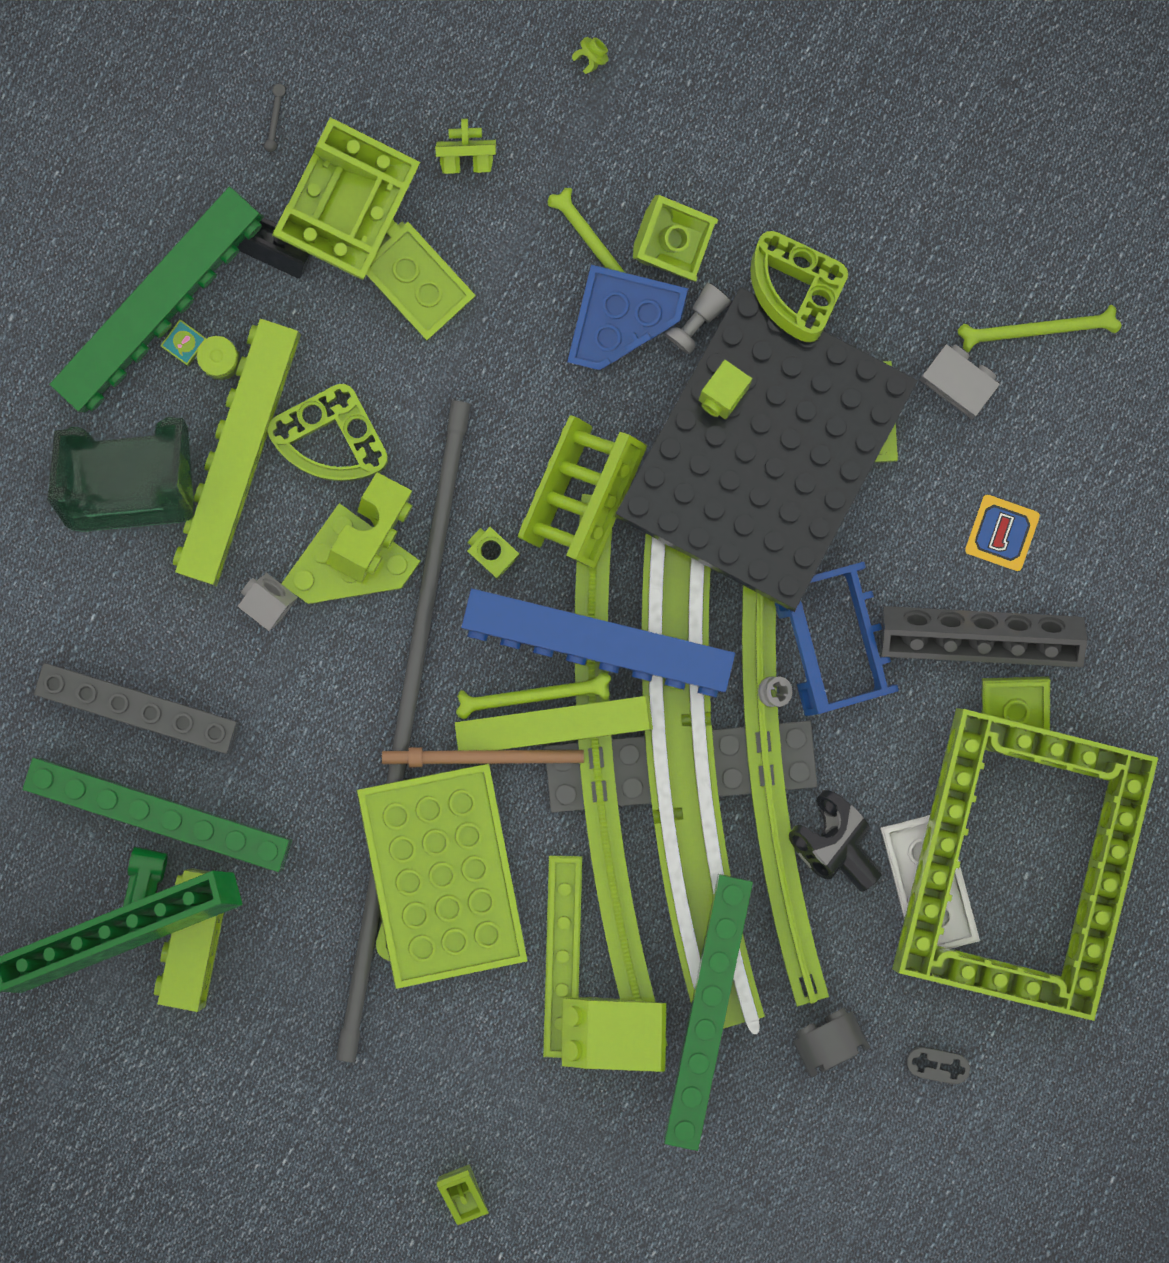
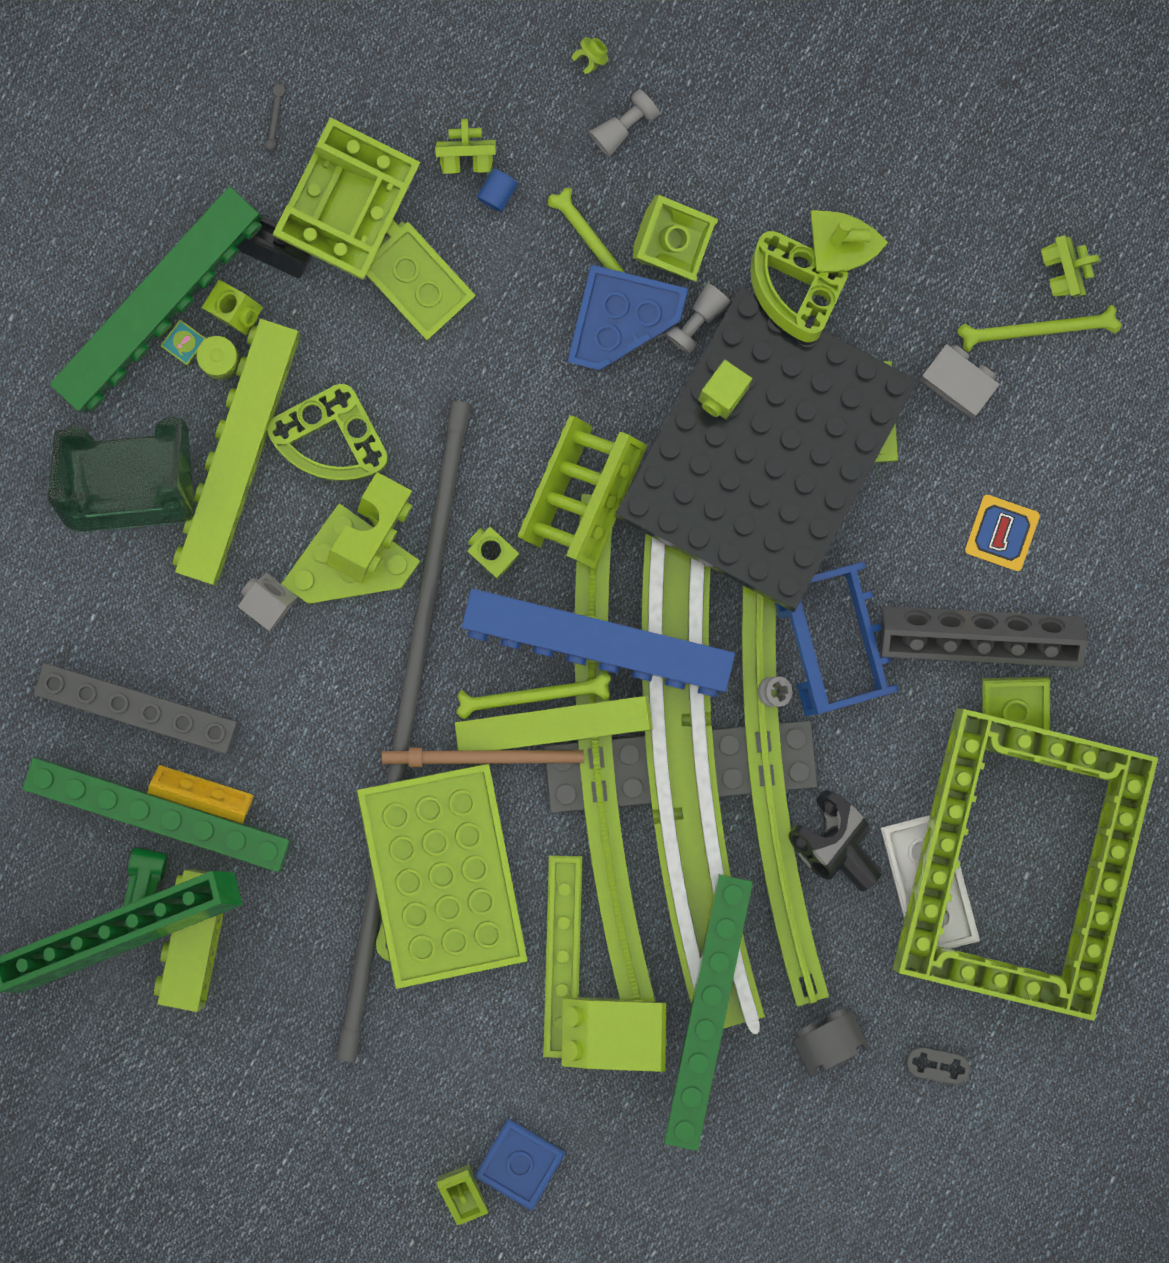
(200, 794): none -> yellow tile
(232, 307): none -> lime brick
(497, 190): none -> blue beam
(520, 1164): none -> blue tile
(613, 132): none -> light grey piece
(843, 241): none -> lime shield
(1064, 253): none -> lime hips

